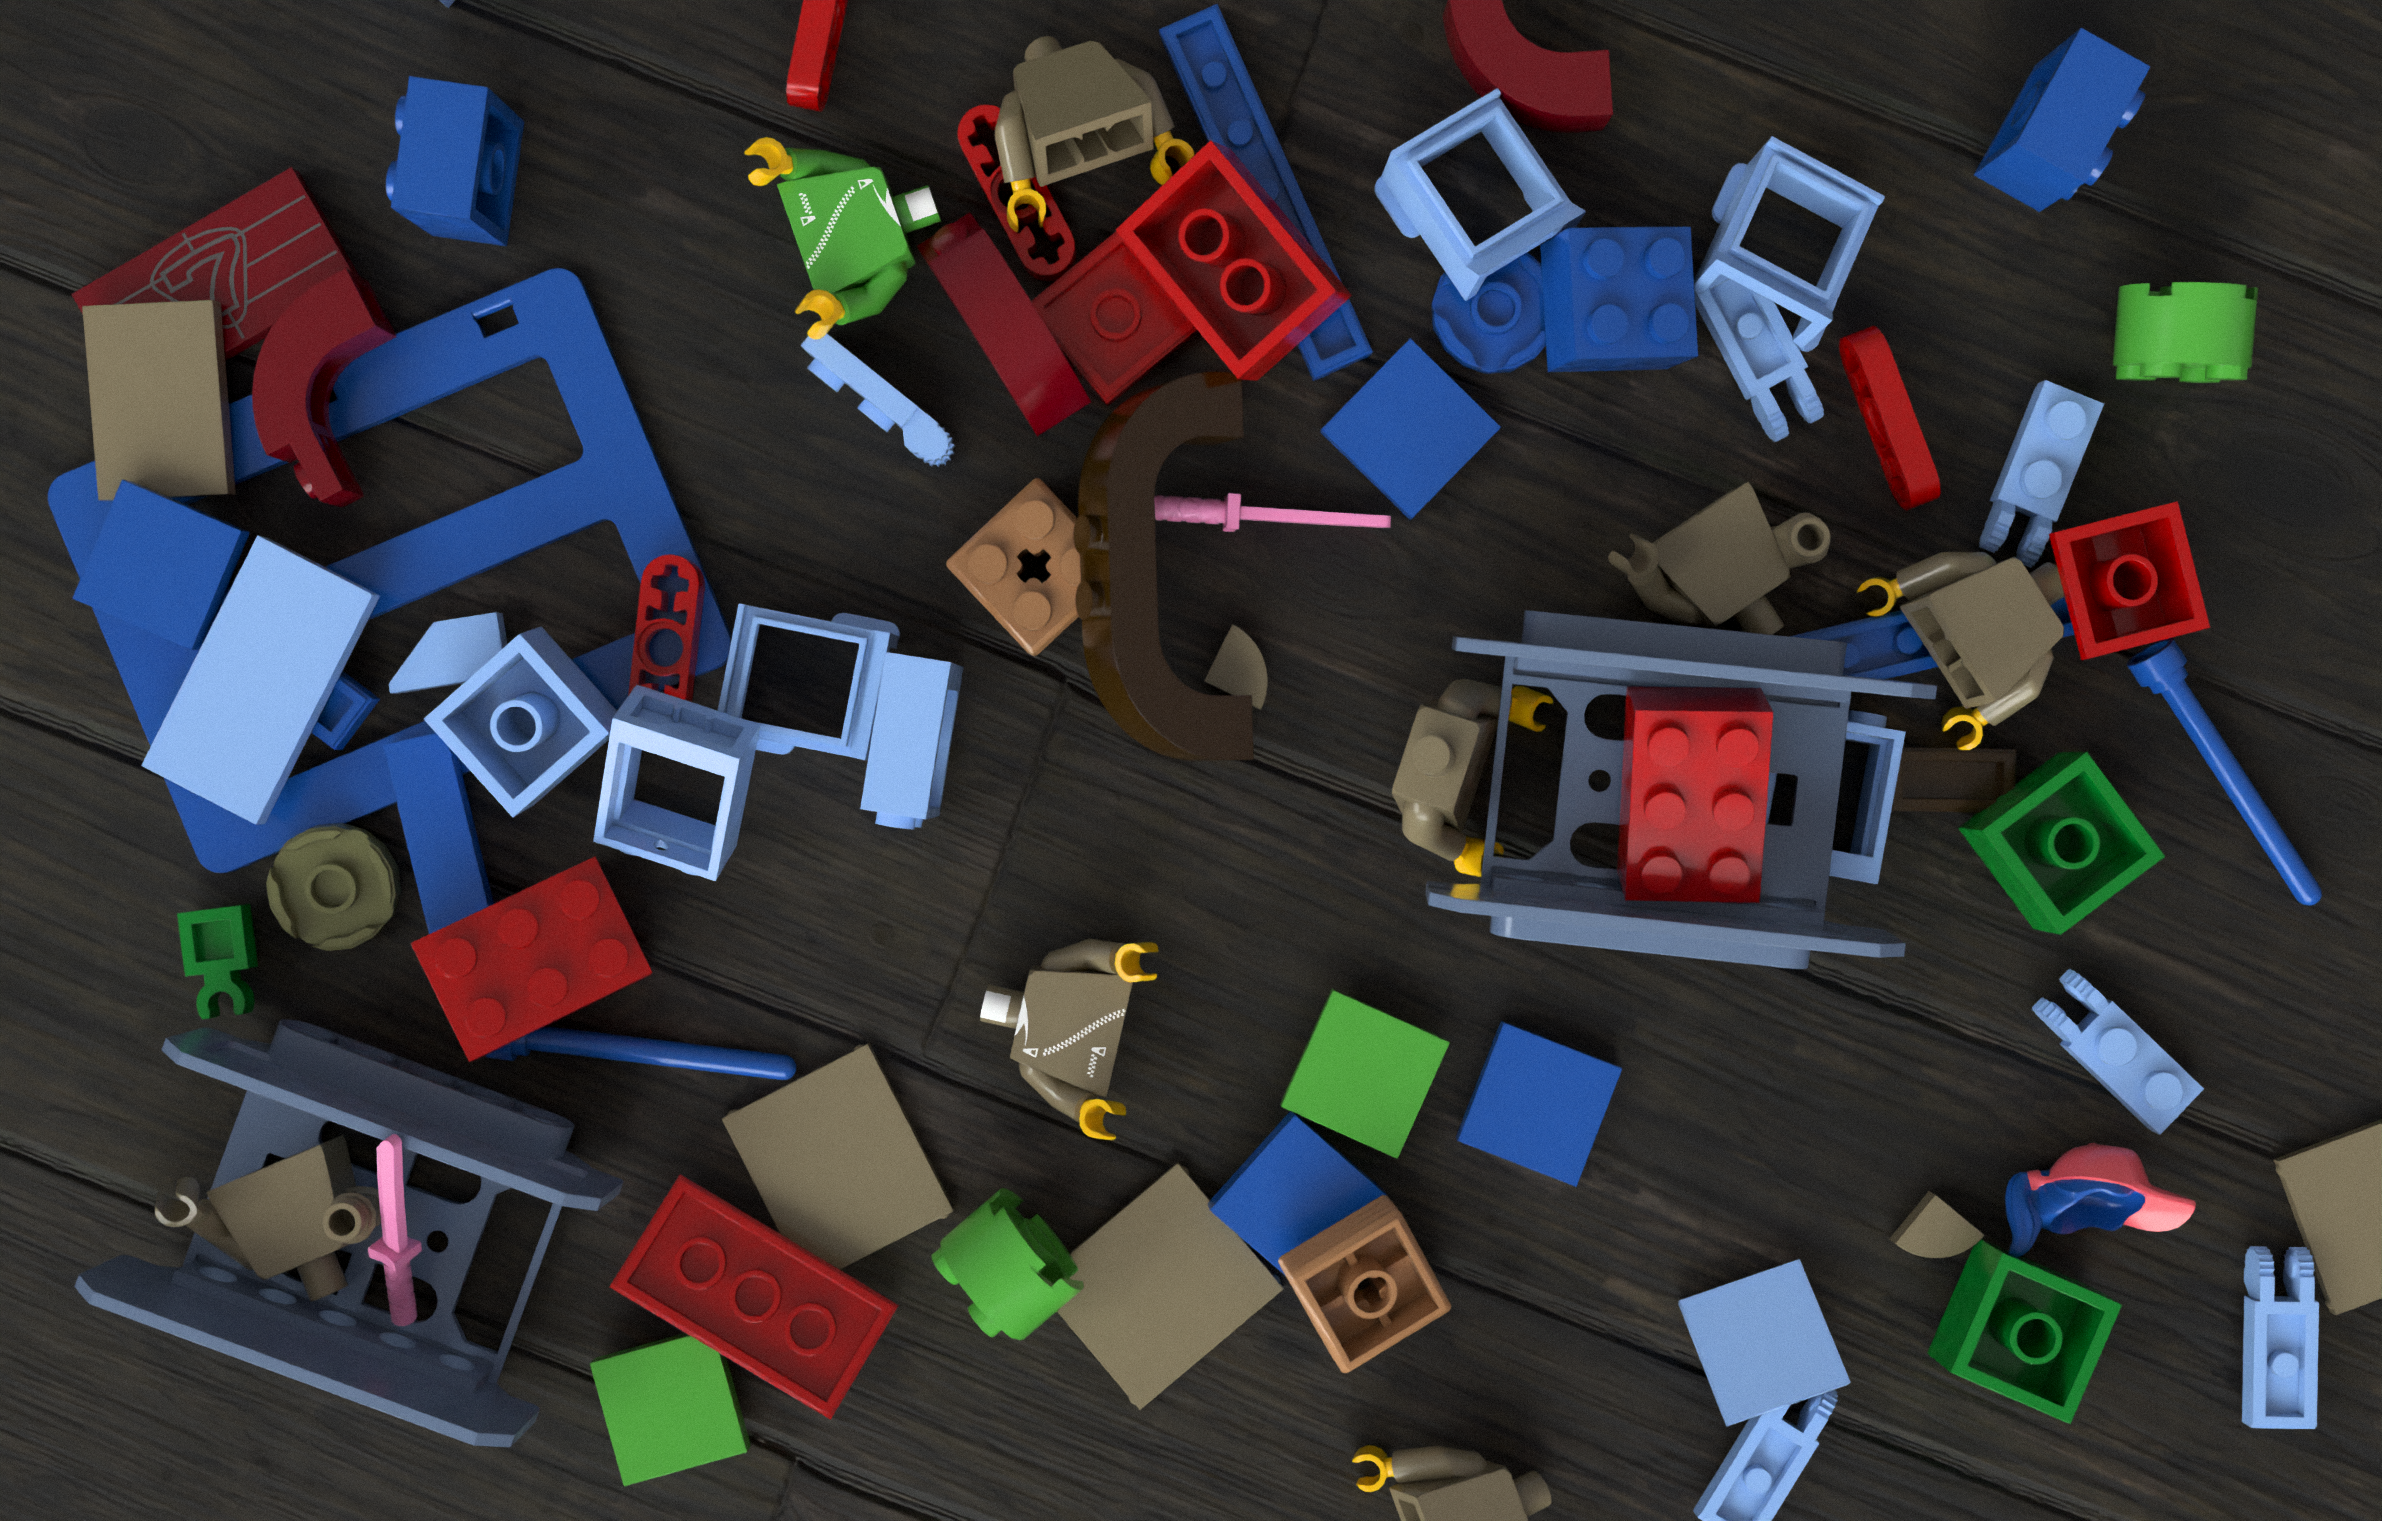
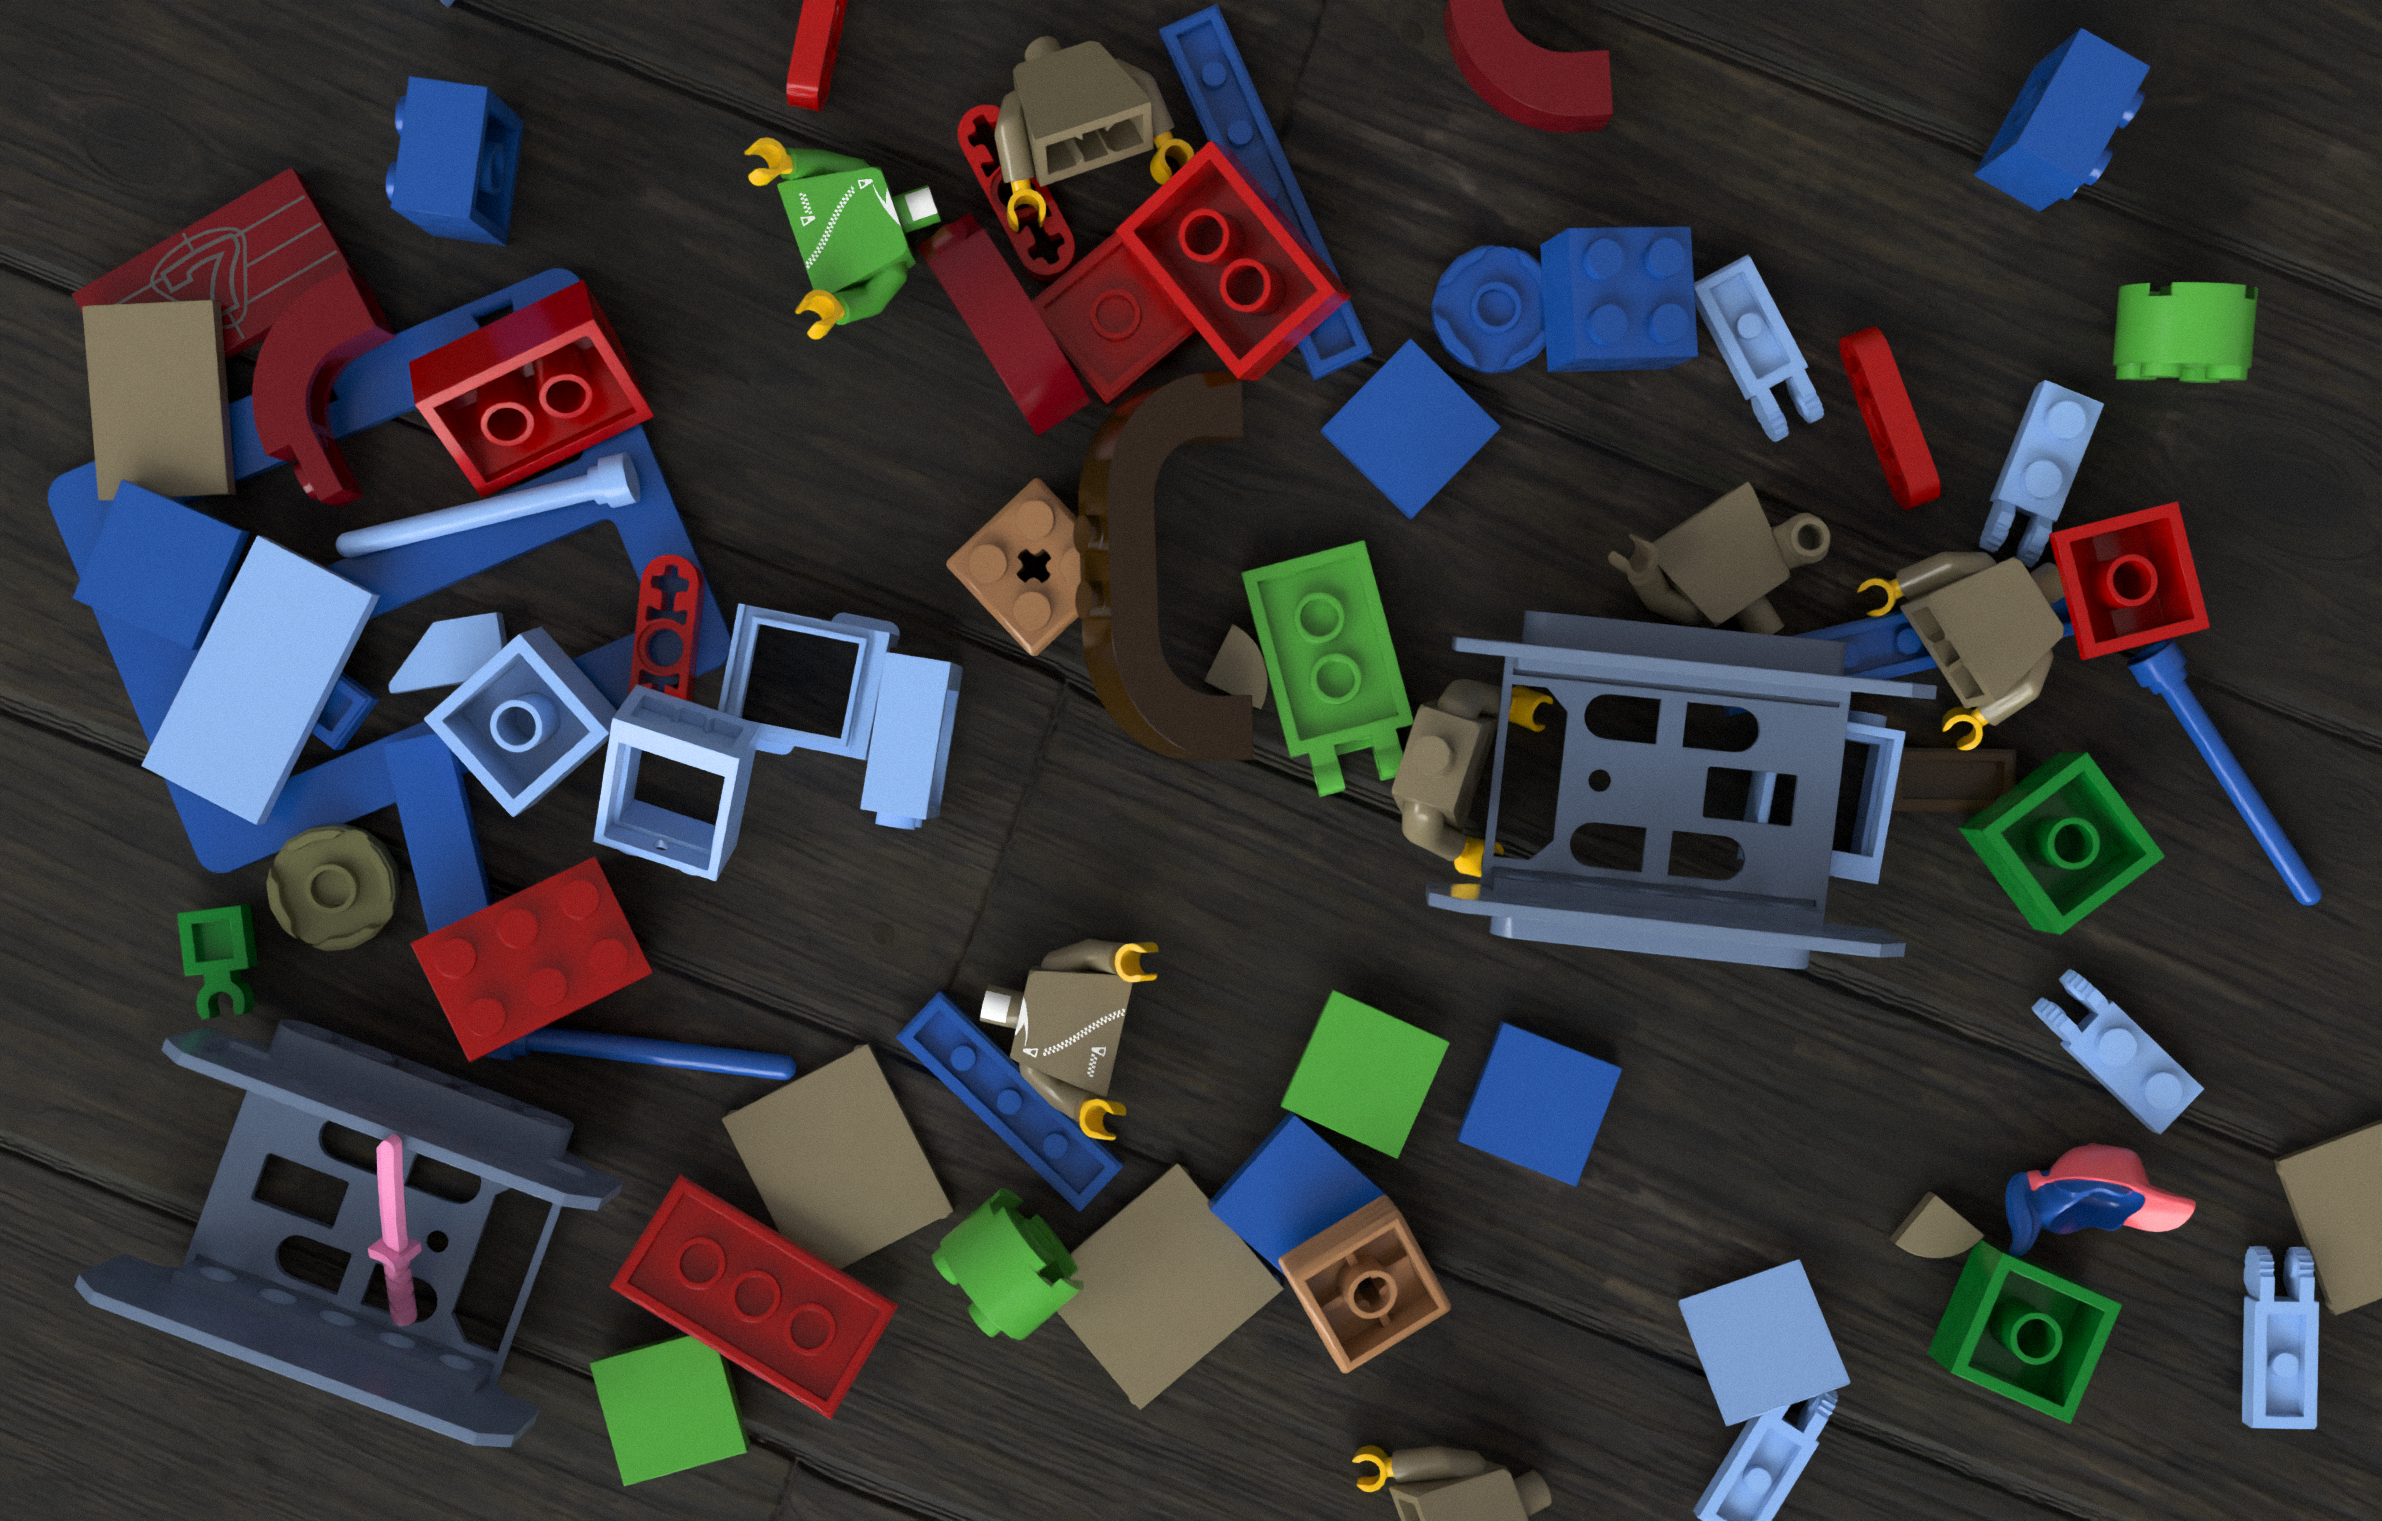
(283, 1216): dark tan torso -> none
(529, 389): none -> red slope
(609, 482): none -> light blue piece
(881, 400): light blue hinge -> none
(993, 1088): none -> blue tile
(1230, 513): bright pink sword -> none
(1330, 660): none -> bright green tile
(1422, 211): light blue piece -> none
(1694, 794): red brick -> none
(1812, 187): light blue piece -> none

